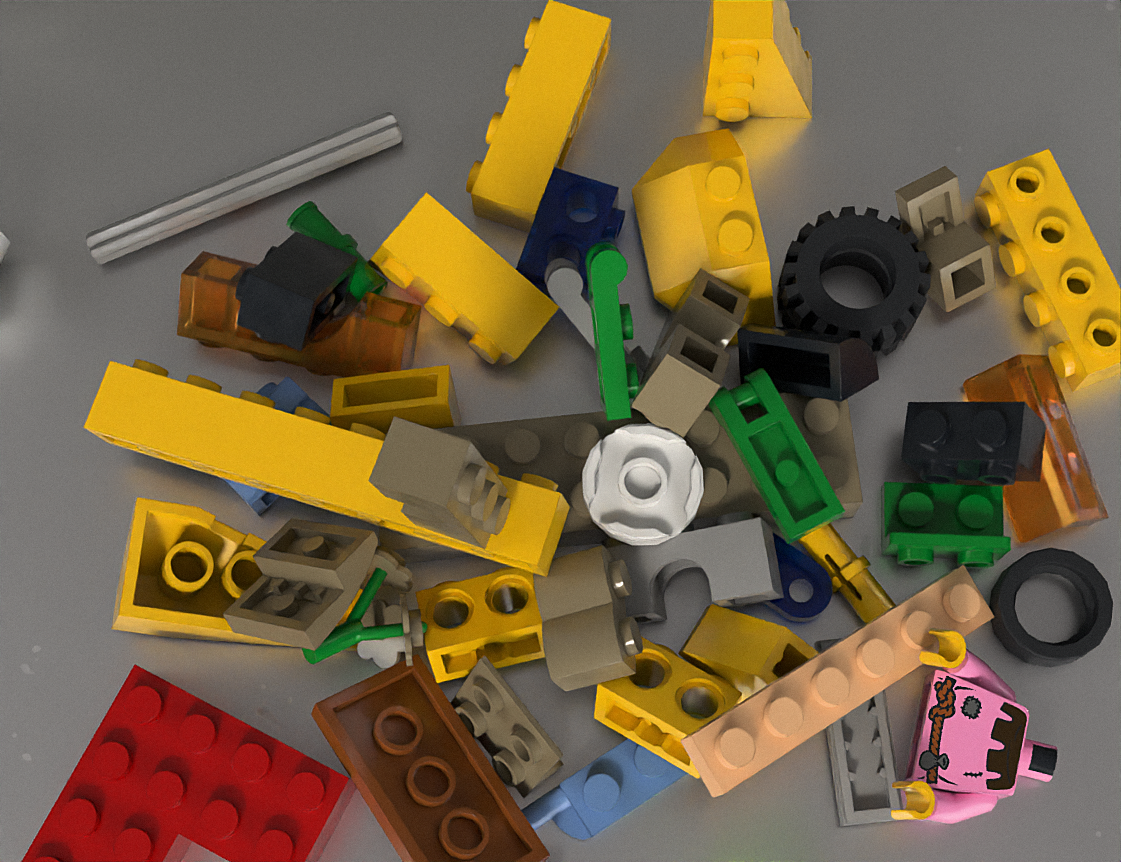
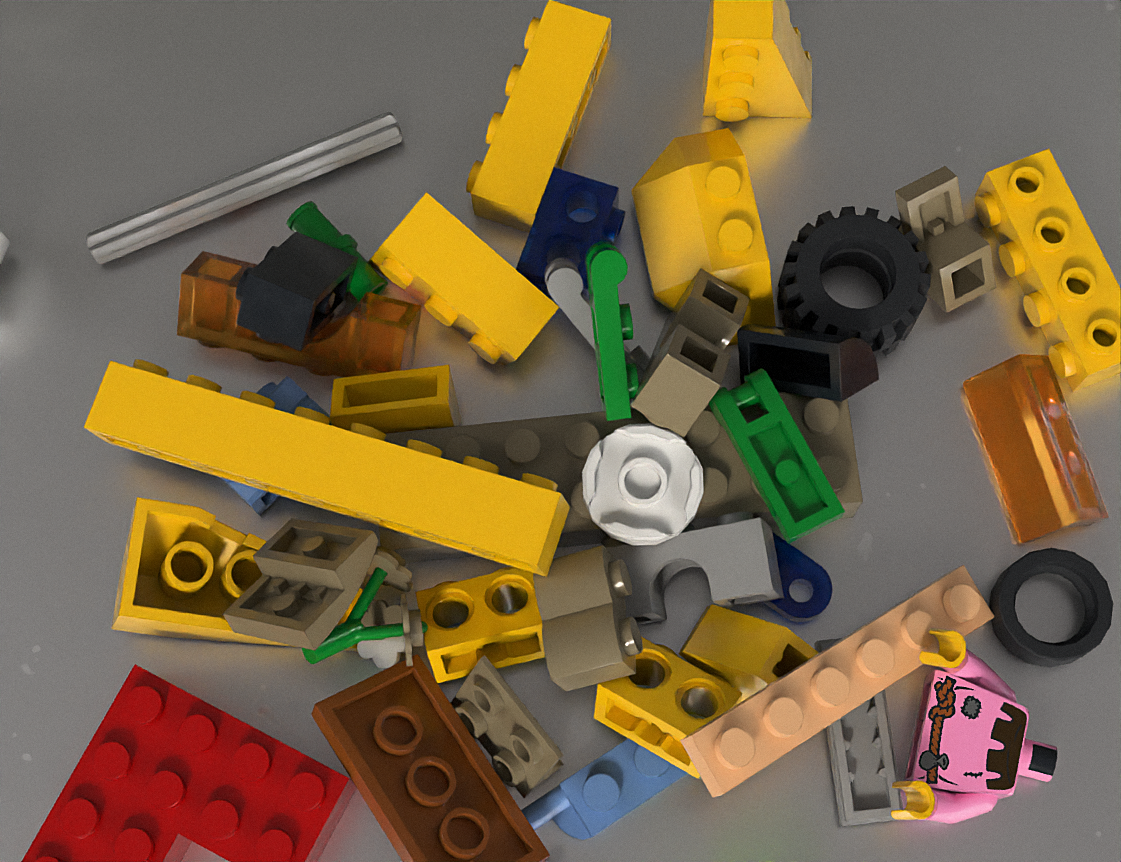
(441, 483): dark tan arch -> none
(847, 572): yellow pin -> none
(943, 522): green bracket -> none
(974, 442): black brick -> none

